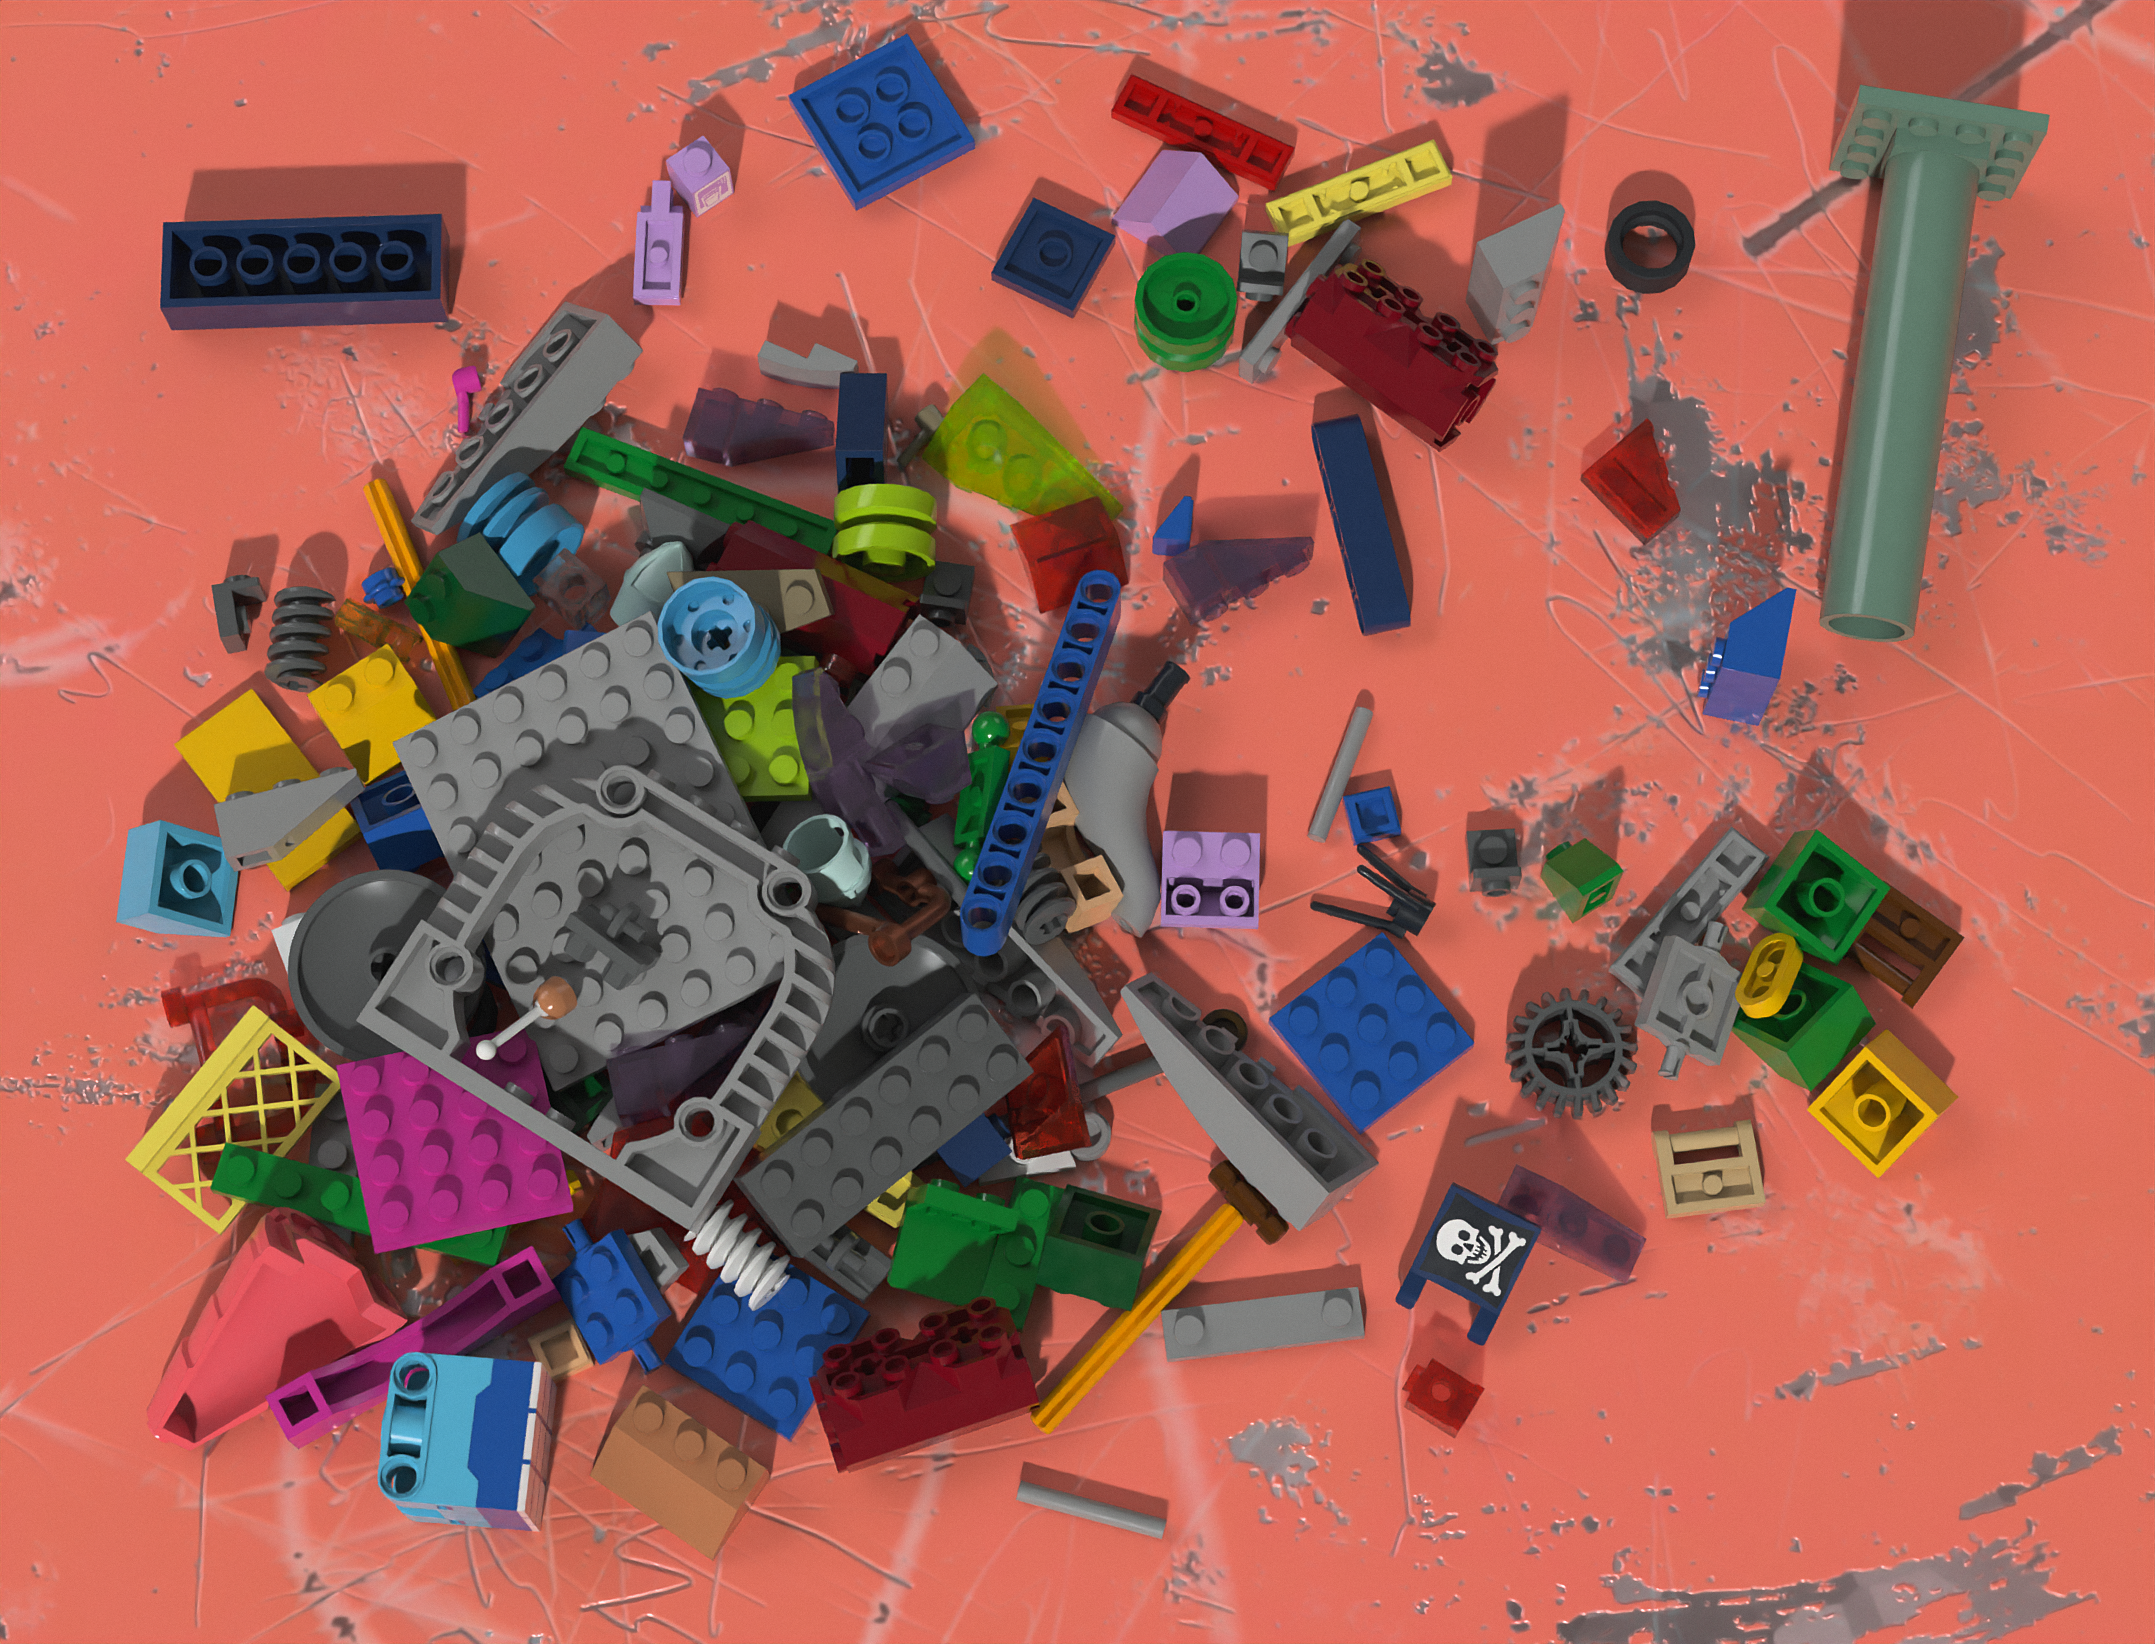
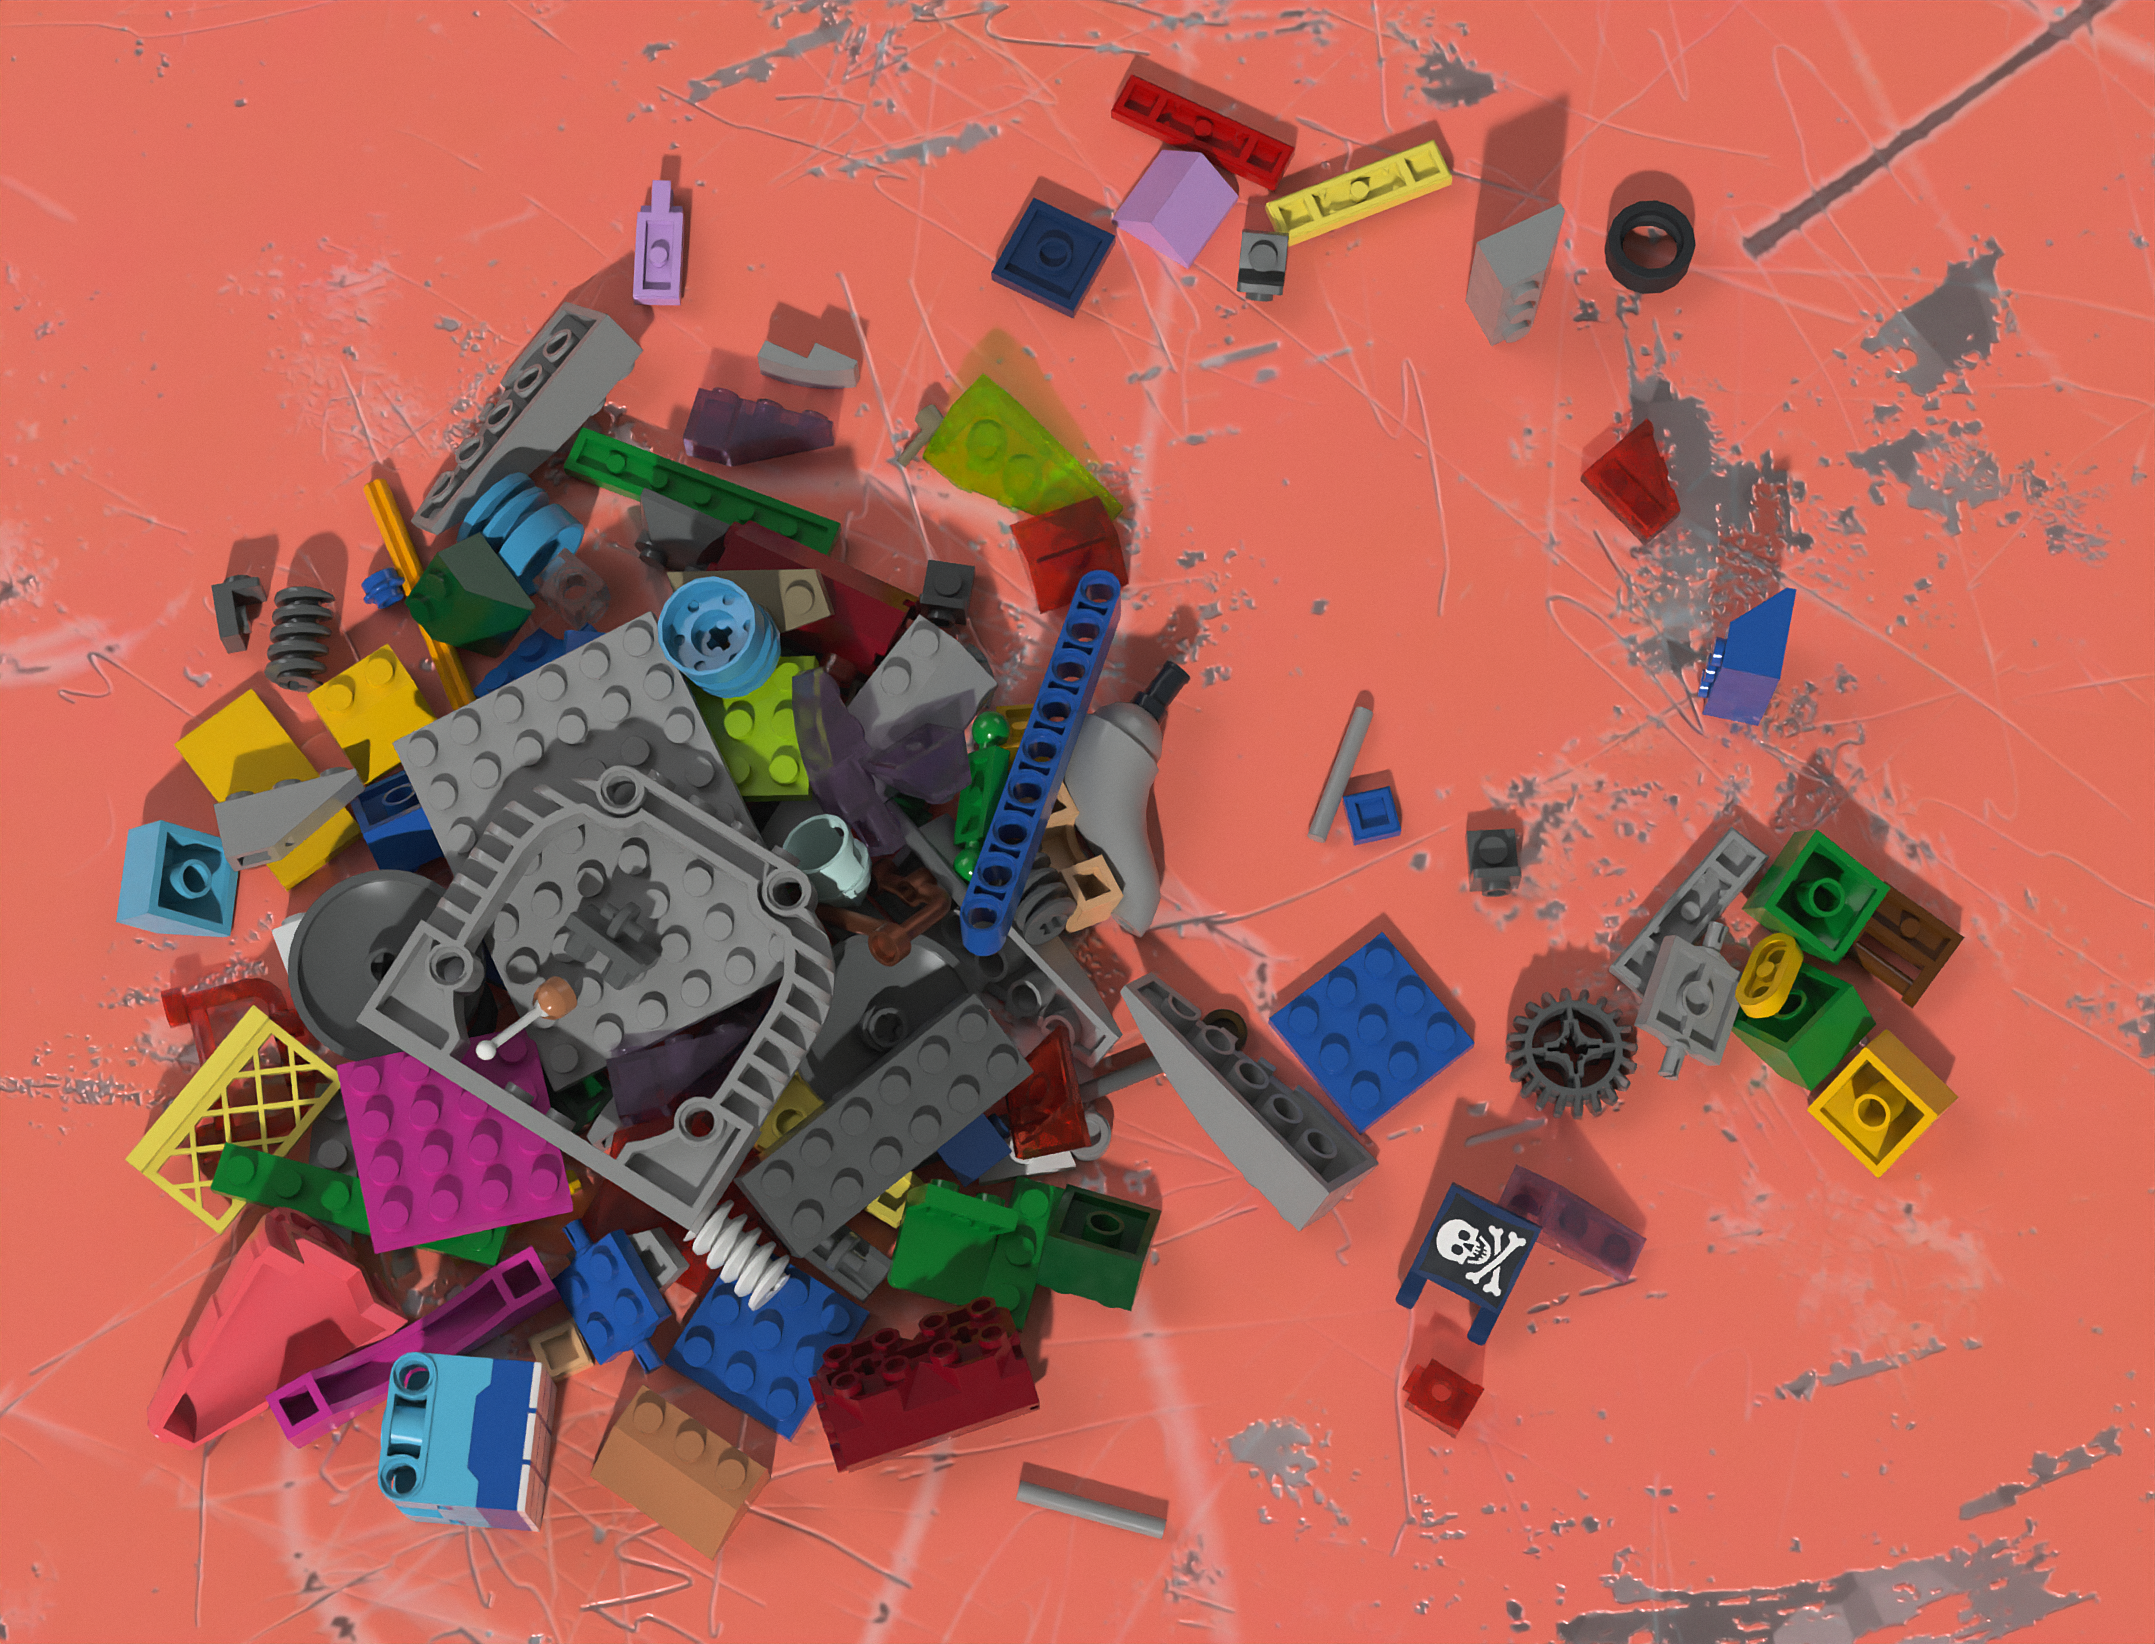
(305, 272): dark blue brick -> none
(375, 627): clear yellow bar -> none
(465, 381): dark pink hand -> none
(647, 582): light aqua helmet -> none
(700, 176): lavender brick -> none
(862, 430): dark blue slope -> none
(881, 122): blue plate -> none
(886, 531): lime wheel -> none
(1135, 1322): light orange axle -> none
(1175, 532): blue slope -> none
(1185, 311): green wheel -> none
(1210, 879): lavender slope -> none
(1225, 570): clear purple slope -> none
(1248, 1202): reddish brown axle -> none
(1262, 1324): light grey plate -> none
(1263, 349): light grey plate -> none
(1360, 525): dark blue beam -> none
(1392, 355): dark red brick -> none
(1408, 908): black plant -> none
(1580, 877): green slope -> none
(1709, 1184): tan plate -> none
(1933, 167): sand green piece -> none

